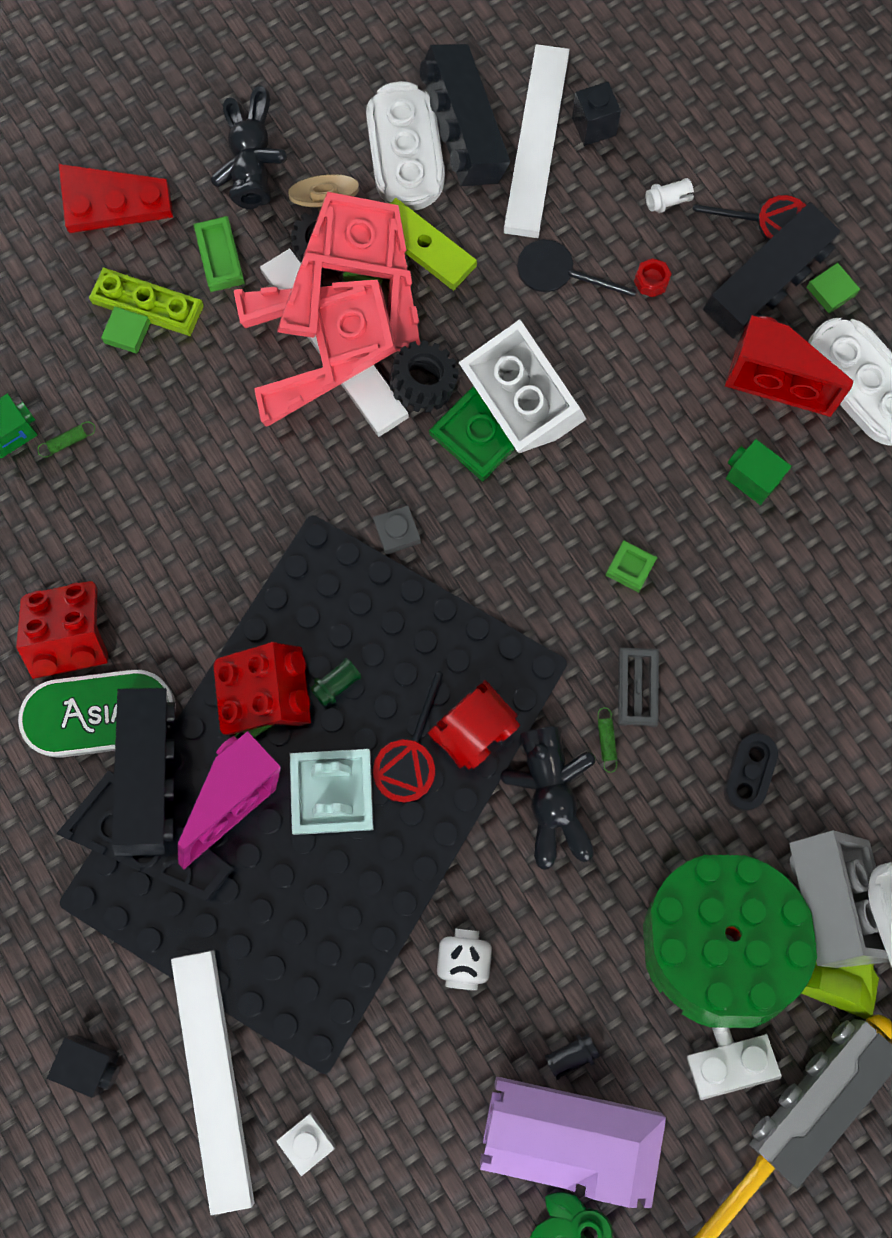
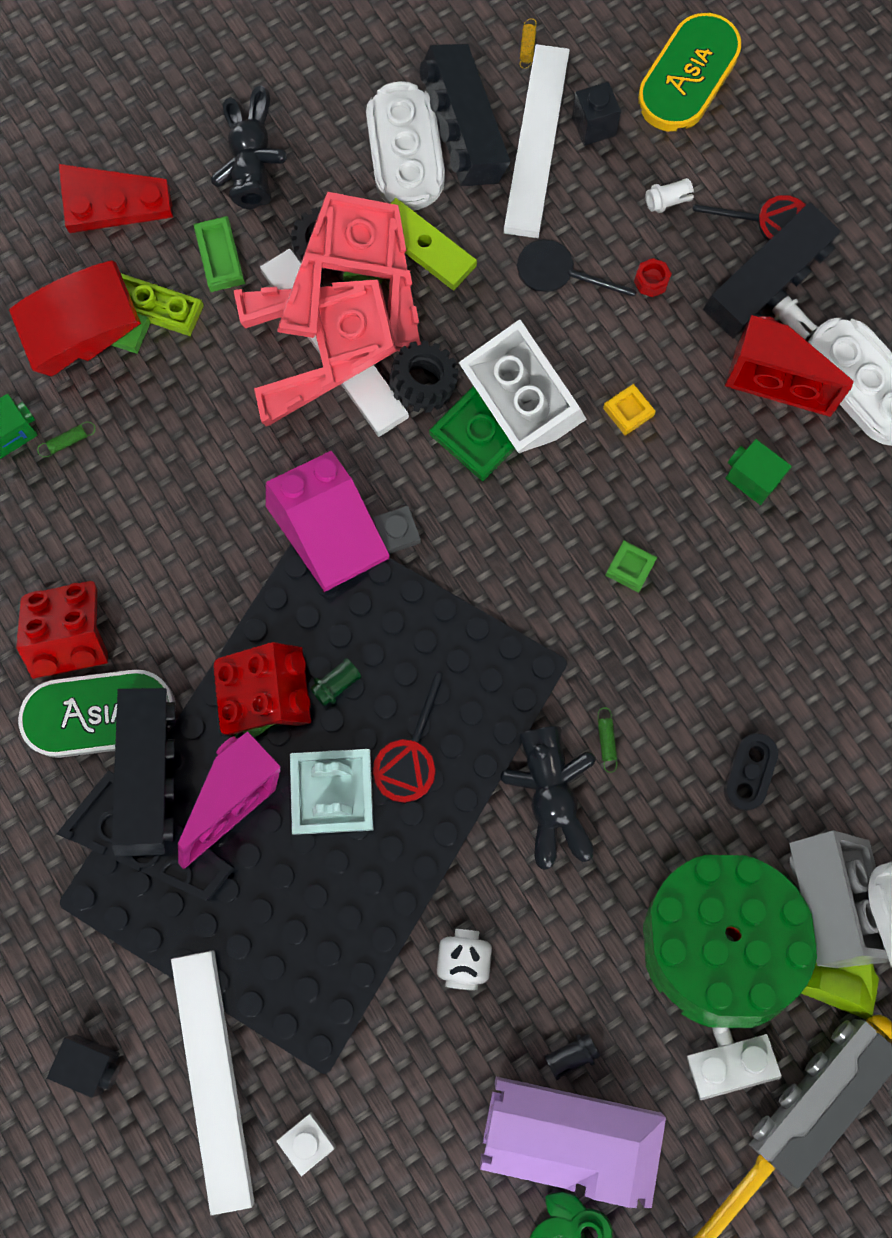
(74, 317): none -> red slope
(313, 190): tan dish -> none
(325, 520): none -> dark pink slope
(474, 725): red brick -> none
(527, 43): none -> yellow piece
(629, 409): none -> yellow tile
(637, 719): dark grey tile -> none
(689, 71): none -> green tile
(793, 316): none -> white pin
(833, 288): bright green tile -> none

